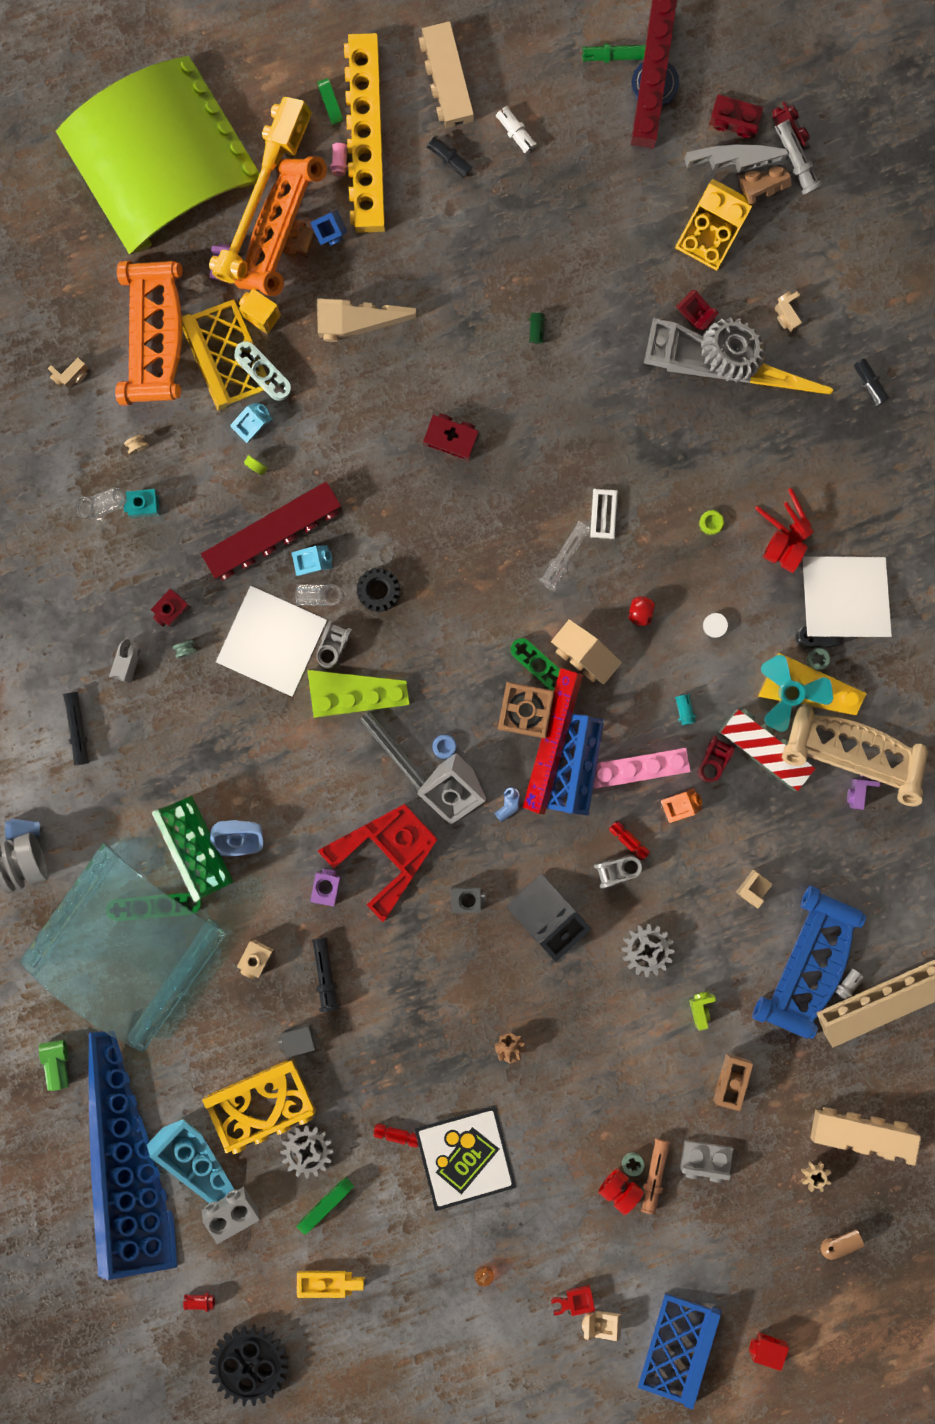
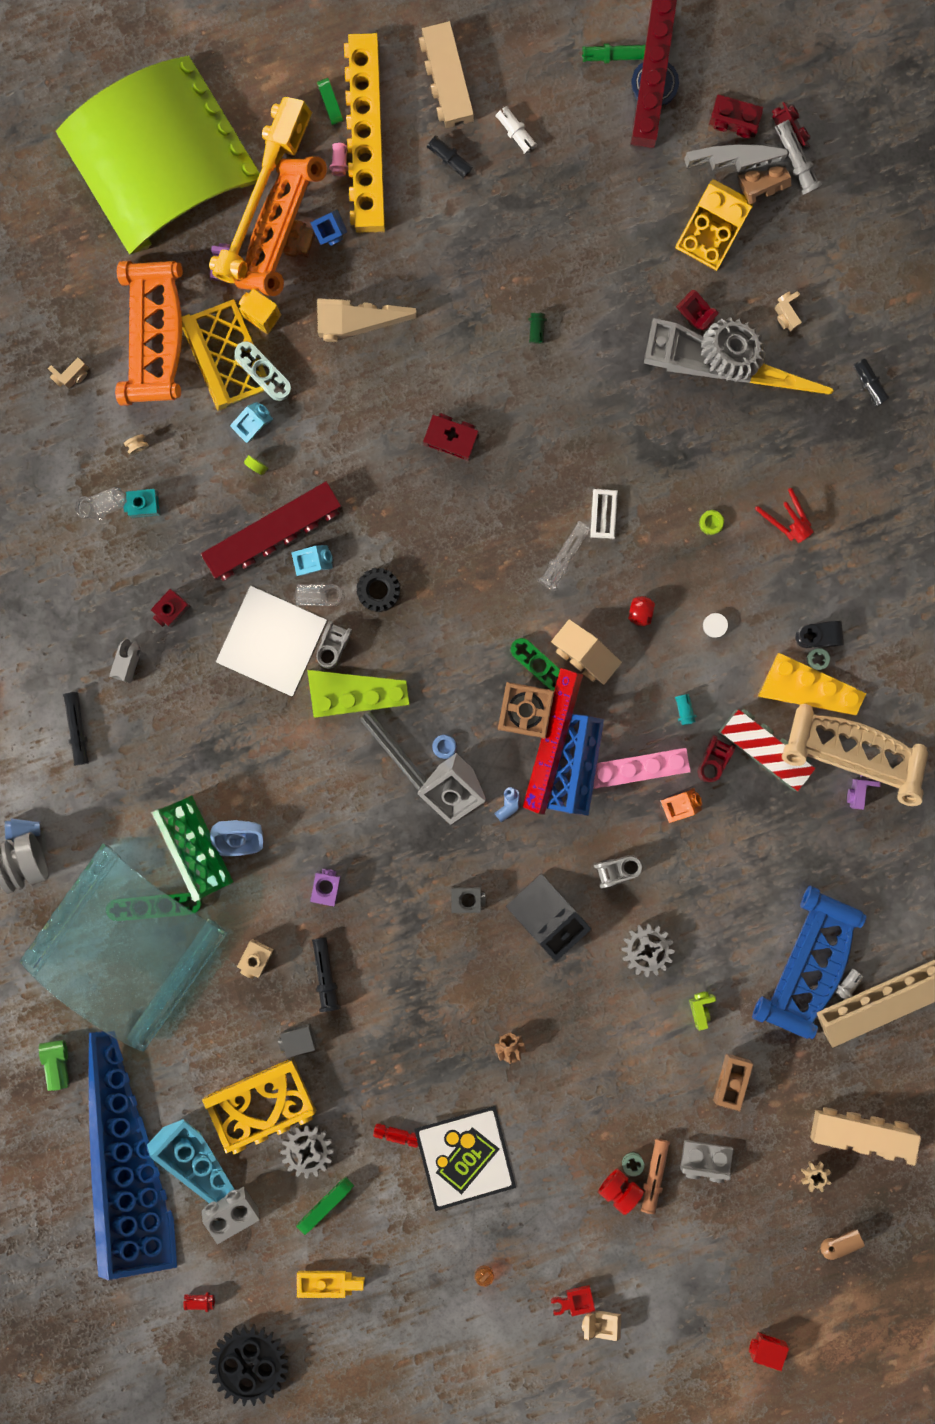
(184, 649): sand green bush -> none
(402, 840): red wing -> none
(629, 840): red axle -> none
(700, 1355): blue fence -> none
(754, 888): tan panel -> none
(778, 671): teal piece -> none
(785, 551): red wheel -> none
(846, 596): white sticker -> none

